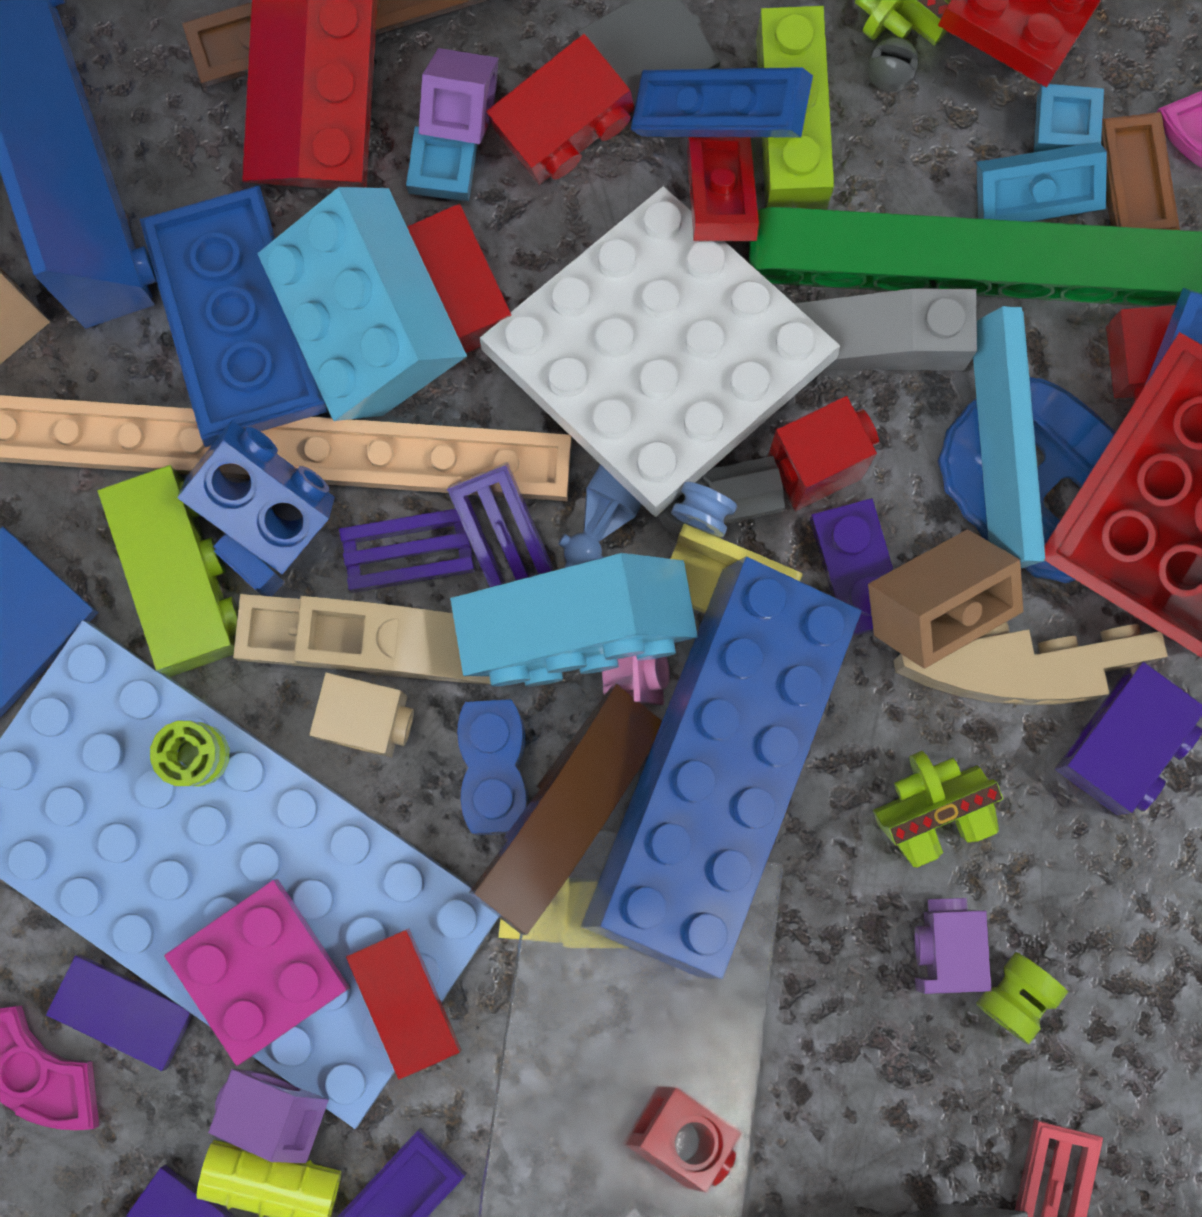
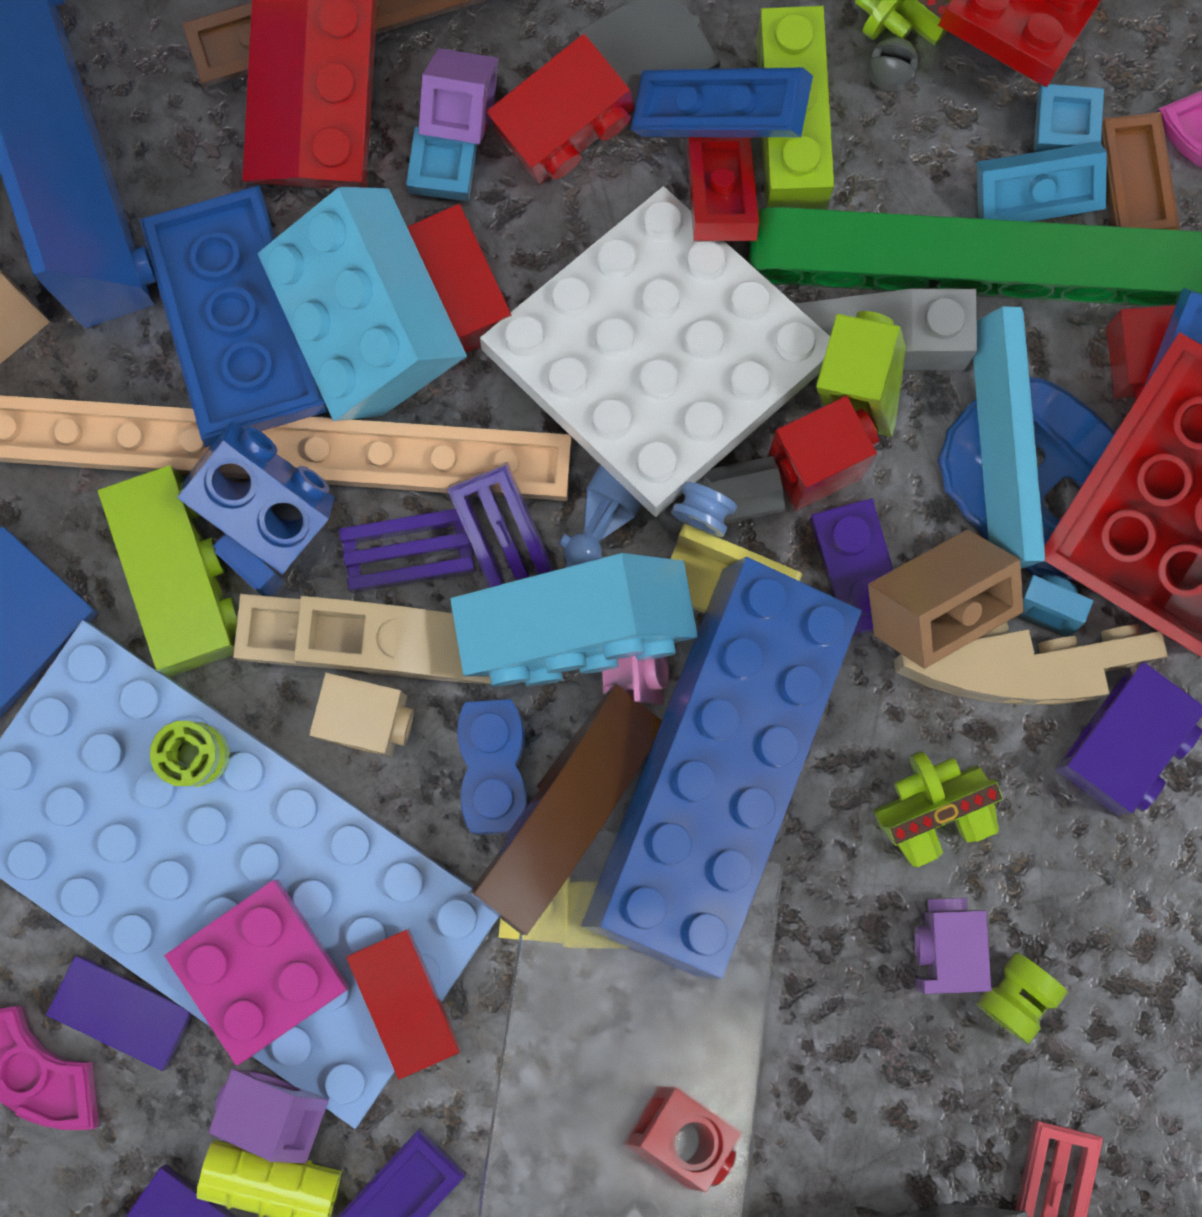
(866, 365): none -> lime slope
(1054, 604): none -> dark azure plate

